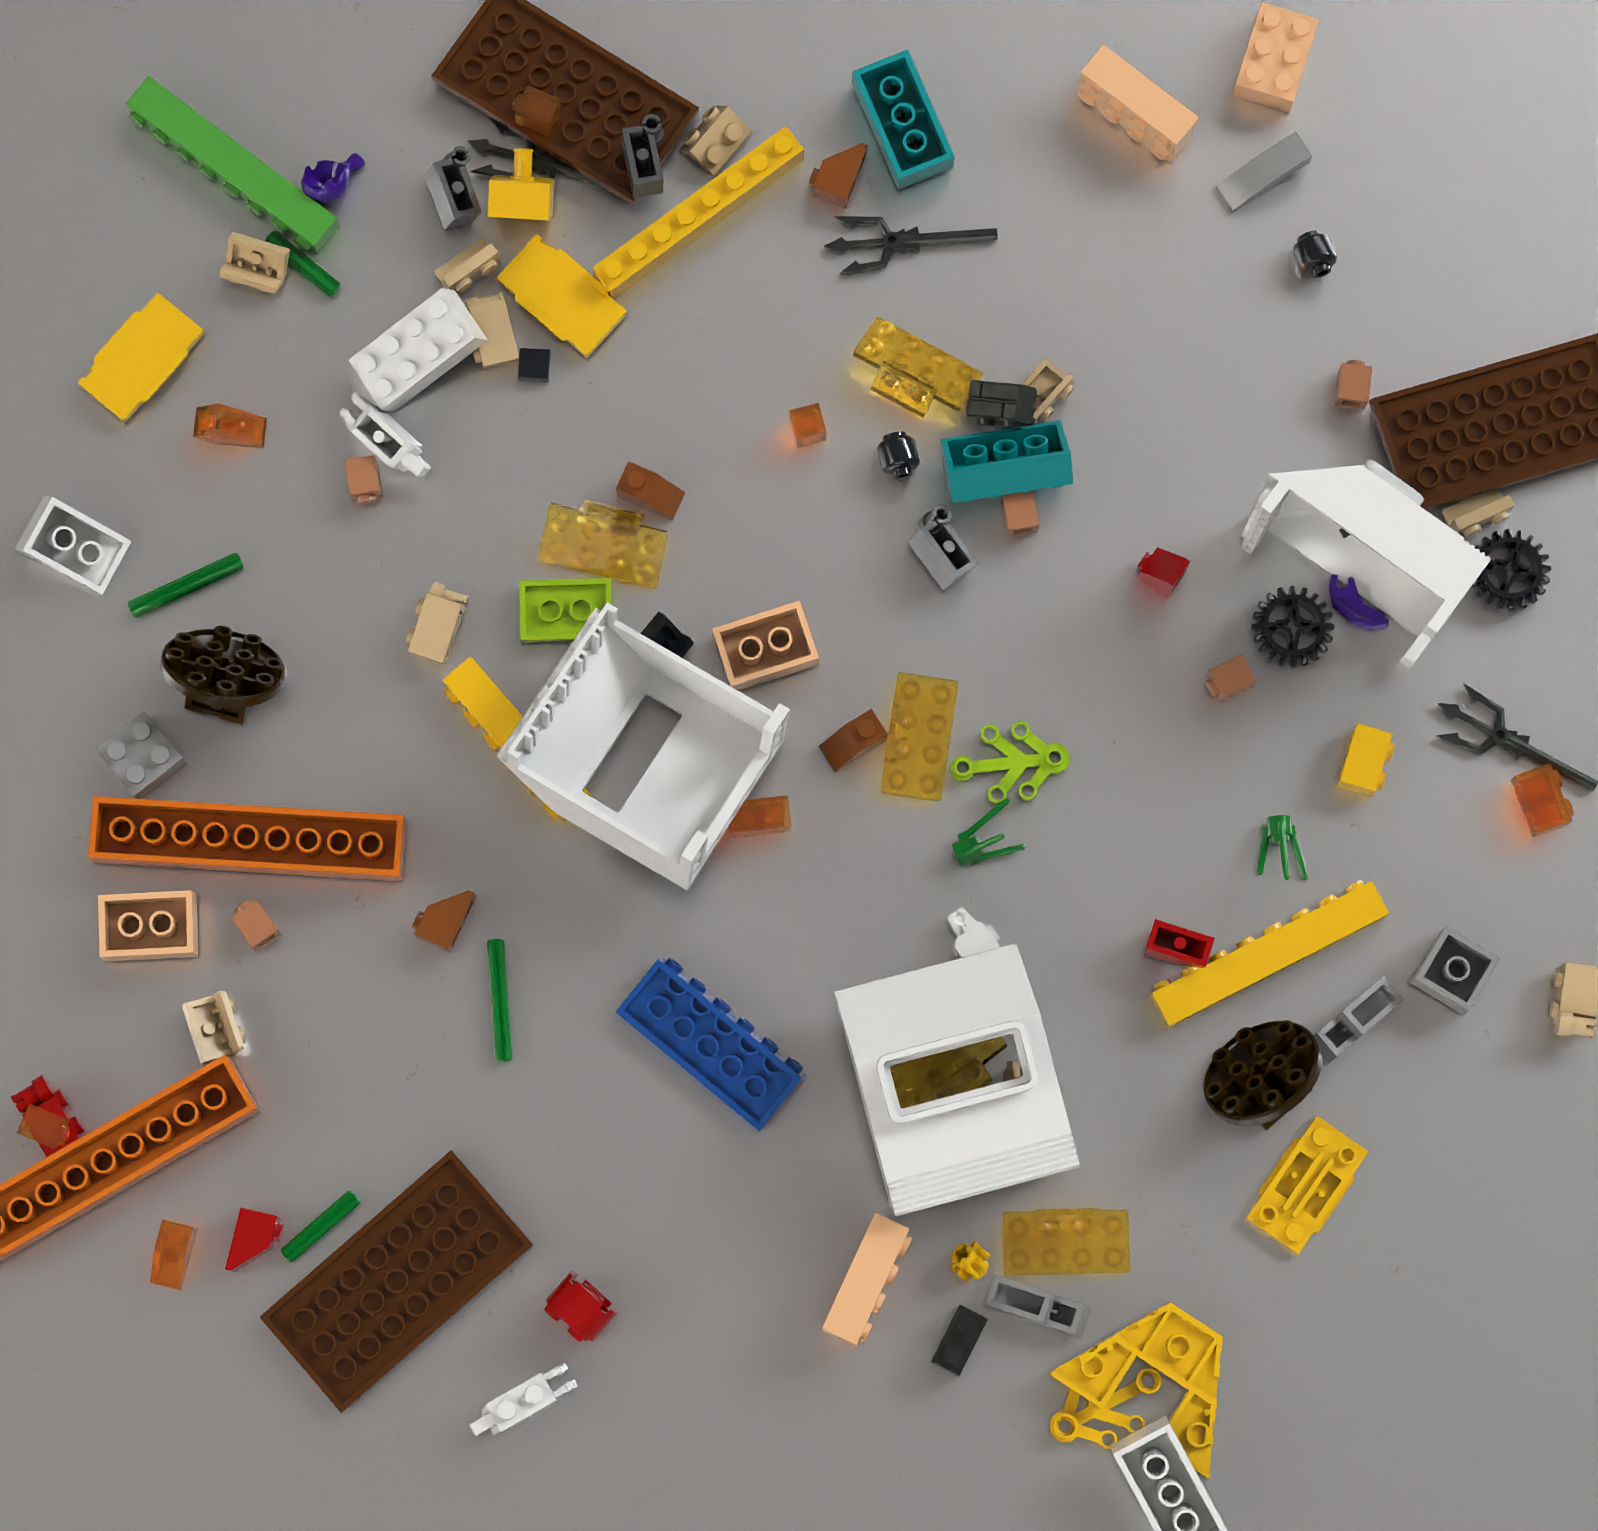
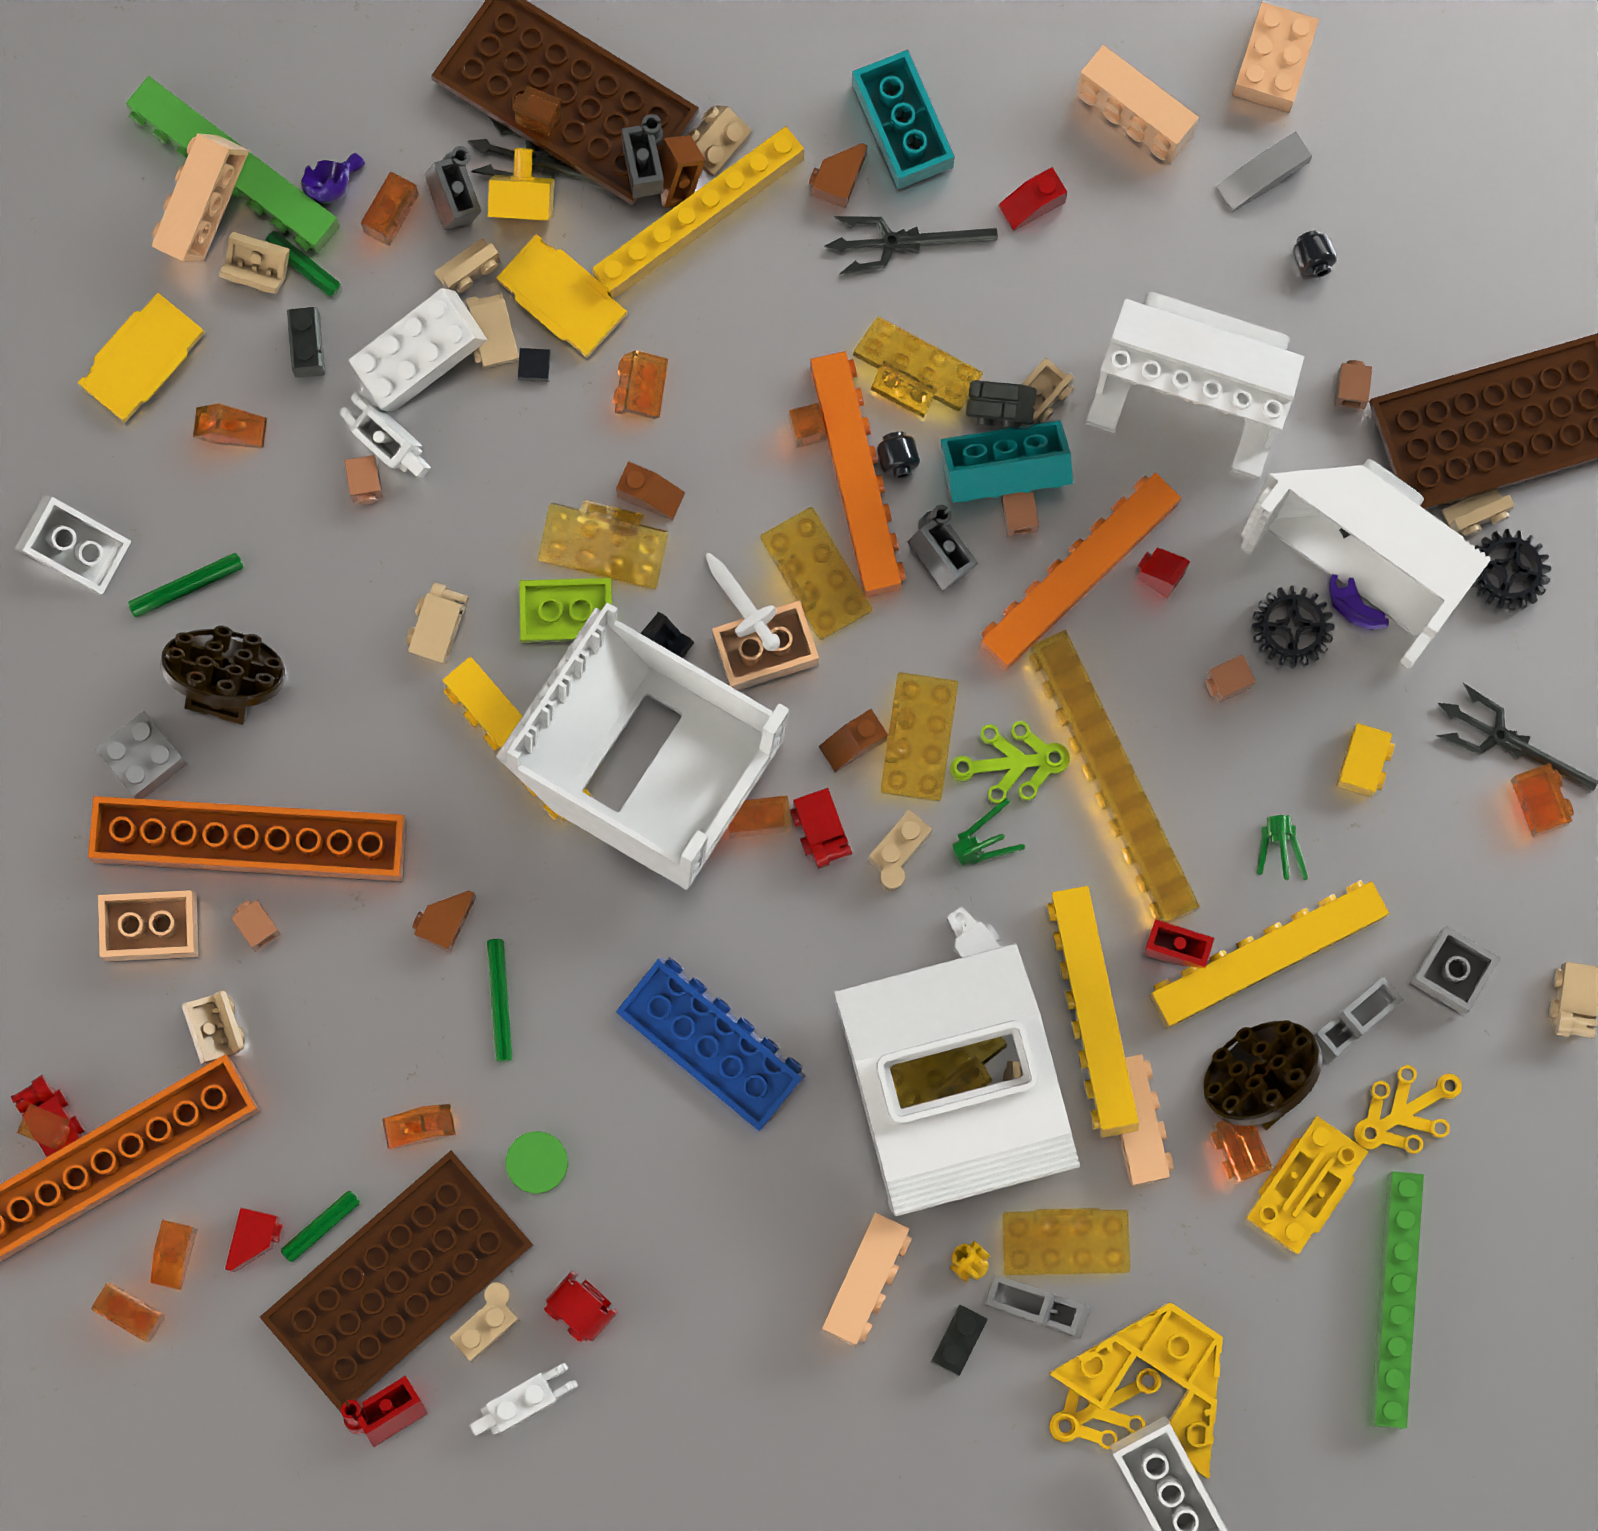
(128, 1312): none -> clear orange brick
(199, 197): none -> light nougat brick
(306, 342): none -> pearl dark grey brick
(384, 1412): none -> red hinge
(389, 208): none -> clear orange brick
(418, 1126): none -> clear orange slope
(487, 1324): none -> tan hinge
(536, 1162): none -> bright green tile
(640, 384): none -> clear orange bracket
(681, 169): none -> dark orange slope
(754, 619): none -> white sword
(816, 573): none -> clear yellow bracket
(821, 828): none -> red hinge
(856, 474): none -> orange brick
(898, 849): none -> tan hinge
(1033, 199): none -> red slope
(1080, 571): none -> orange brick
(1094, 1012): none -> yellow brick
(1114, 778): none -> clear yellow brick
(1144, 1148): none -> light nougat brick
(1204, 361): none -> white panel
(1242, 1150): none -> clear orange brick
(1397, 1300): none -> bright green brick
(1403, 1113): none -> yellow plant

